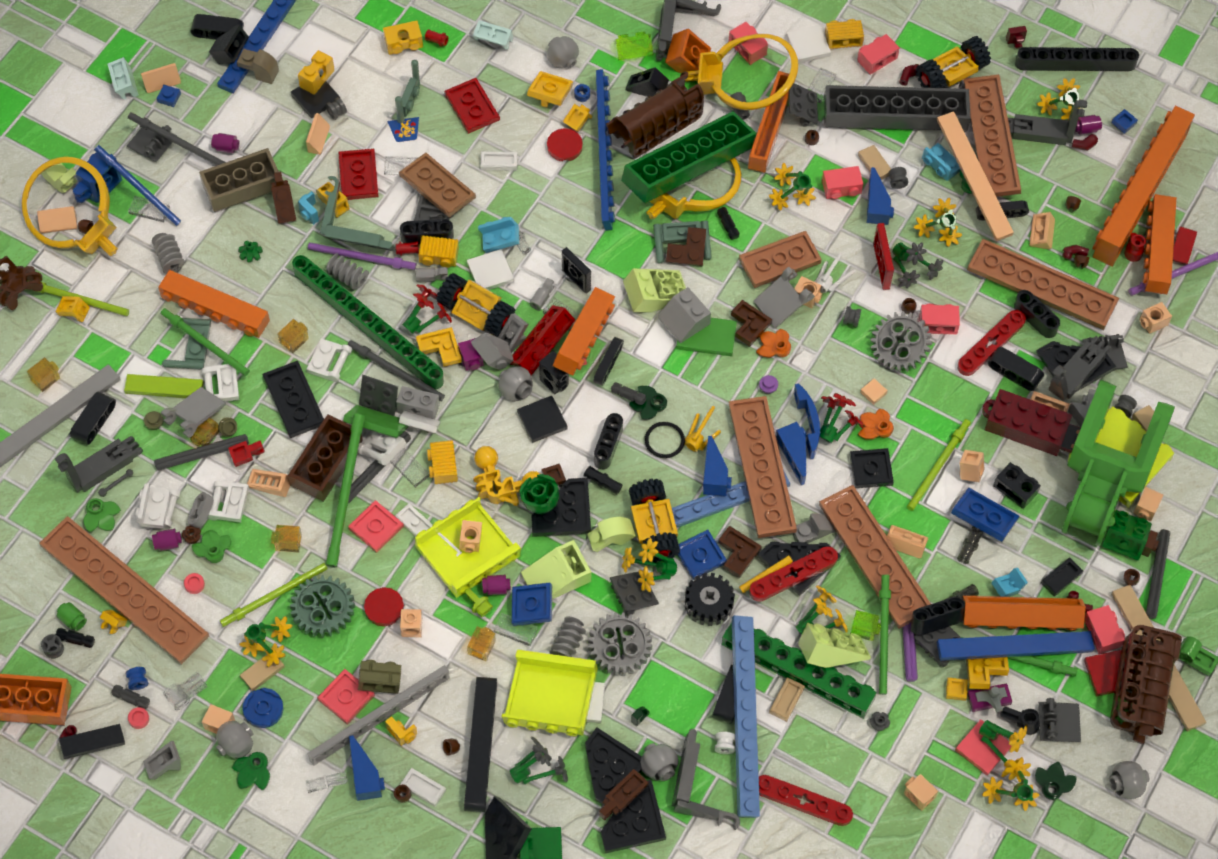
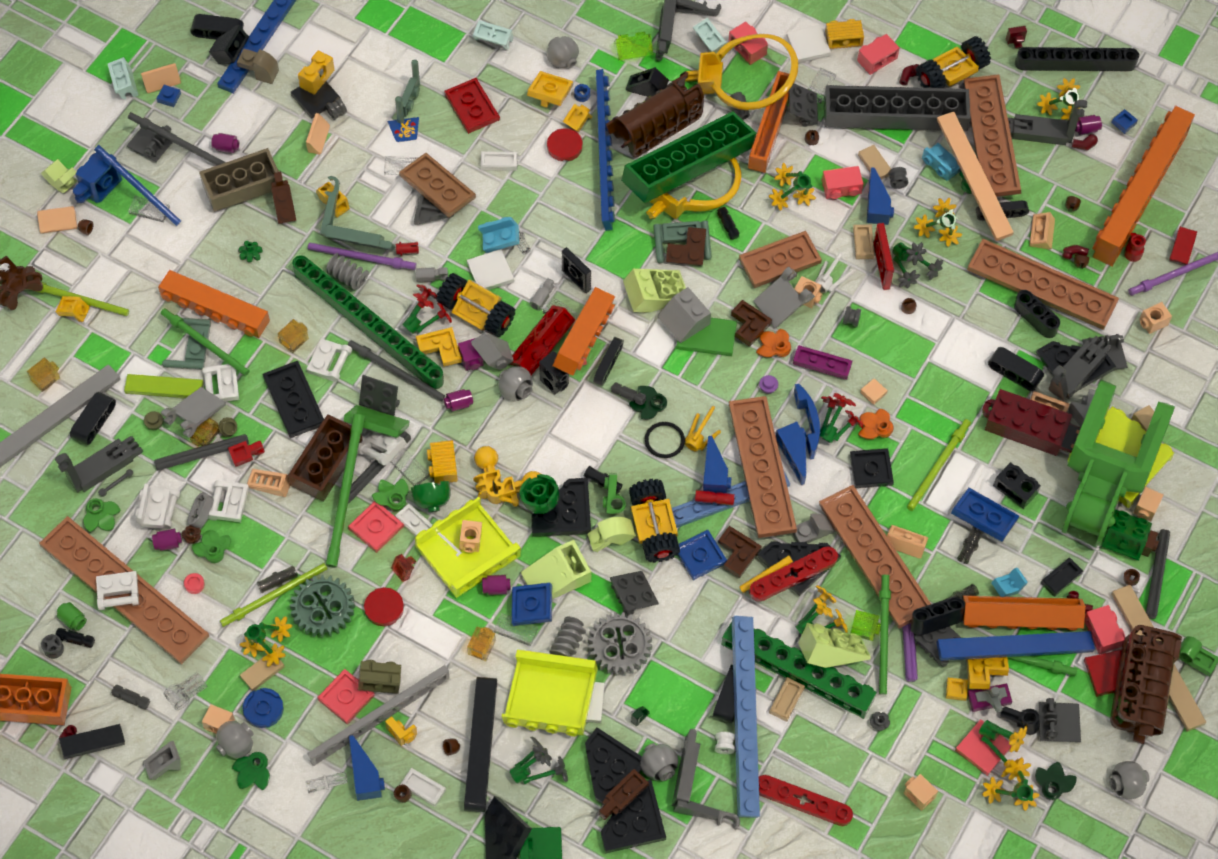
(102, 229): yellow brick -> none
(114, 619): yellow tile -> none
(117, 585): none -> white plate
(137, 678): blue wheel -> none
(138, 718): coral tile -> none
(167, 252): light grey piece -> none
(277, 579): none -> clear smoke pin
(287, 538): clear yellow brick -> none
(306, 208): medium azure bracket -> none
(358, 174): red tile -> none
(390, 493): none -> bright green plate
(403, 566): none -> clear red tile
(408, 38): yellow brick -> none
(411, 623): light nougat brick -> none
(418, 228): black beam -> none
(418, 402): light grey brick -> none
(419, 422): white tile -> none
(431, 495): none -> green cylinder
(438, 251): yellow brick -> none
(441, 39): red pin -> none
(458, 400): none -> magenta brick
(480, 605): lime piece -> none
(513, 331): light grey slope -> none
(542, 419): black tile -> none
(555, 472): reddish brown plate -> none
(608, 433): black beam -> none
(610, 484): none -> bright green plate
(666, 567): plant -> none
(685, 51): orange slope -> none
(709, 35): none -> light aqua hinge
(709, 608): black wheel -> none
(711, 497): none -> red piece
(822, 362): none -> magenta plate
(863, 241): none -> tan tile
(916, 349): light grey gear -> none
(940, 318): coral brick -> none
(972, 466): light nougat brick -> none
(980, 354): red piece -> none
(1126, 404): dark grey wheel -> none
(1160, 244): orange brick -> none

